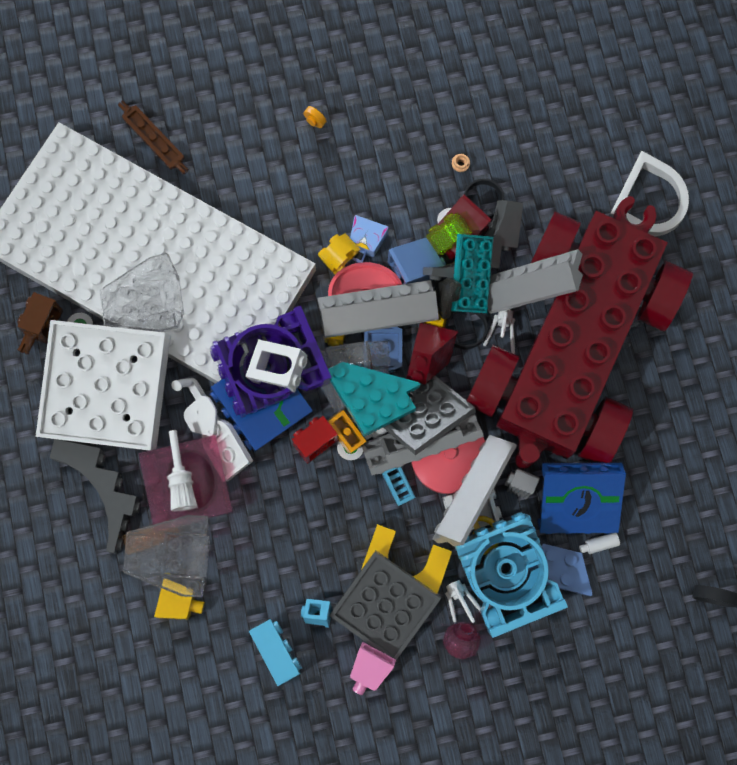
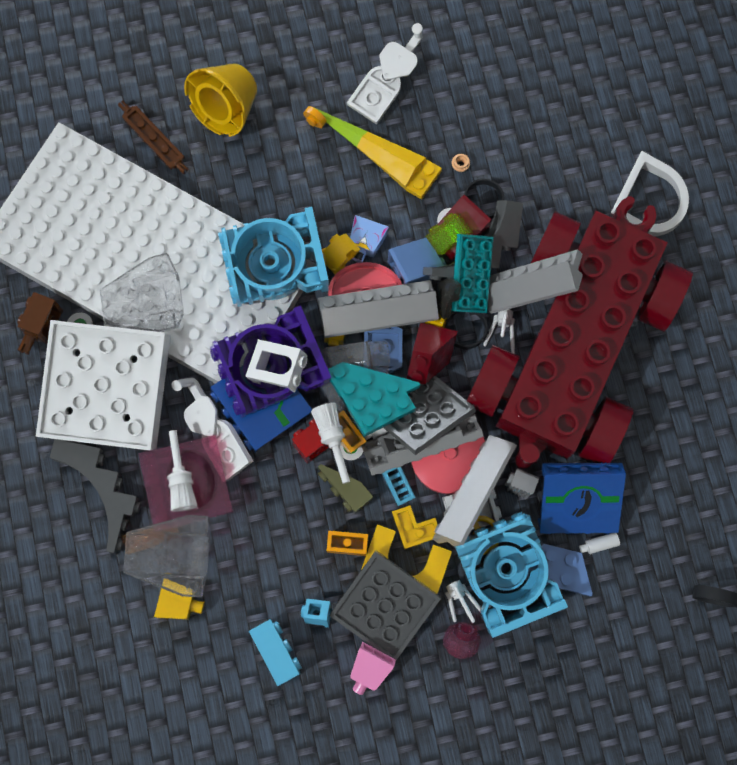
(221, 97): none -> yellow cone
(239, 242): none -> medium azure brick
(331, 434): none -> white piece
(347, 543): none -> light orange brick
(353, 493): none -> olive slope
(376, 95): none -> white plate
(404, 166): none -> yellow plate
(411, 532): none -> yellow plate

